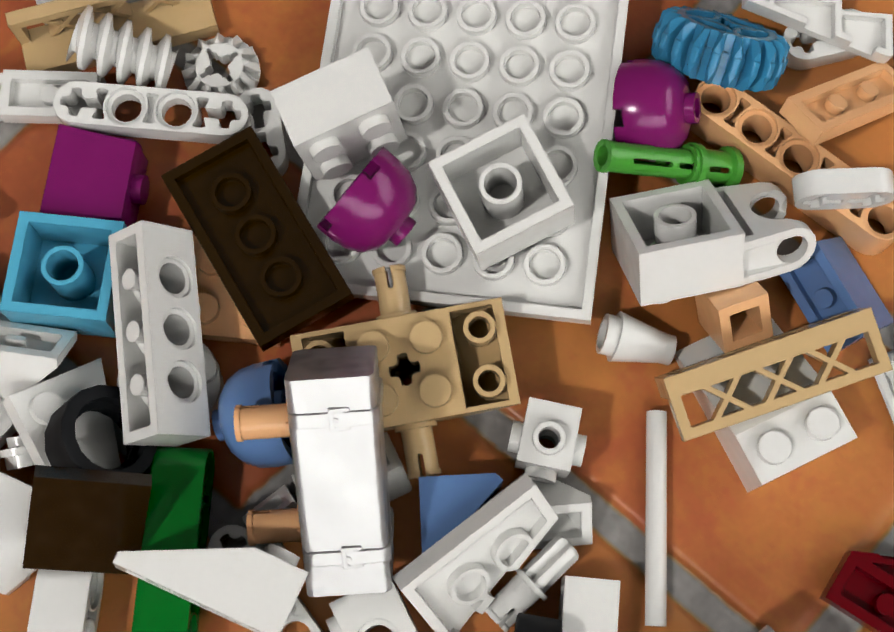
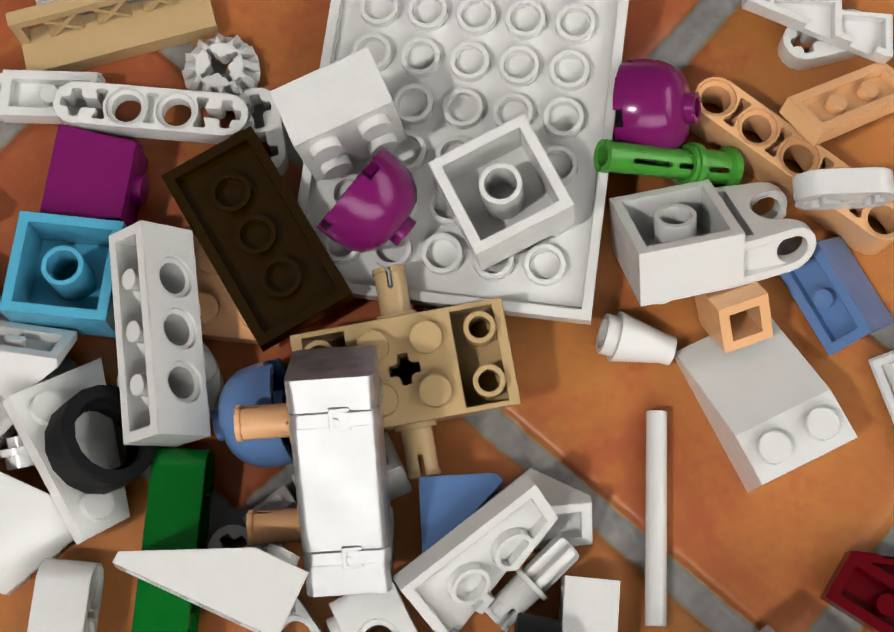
(84, 518): dark brown tile -> none
(121, 50): white piece -> none
(551, 422): white brick -> none
(720, 48): dark azure gear -> none
(767, 352): tan fence -> none

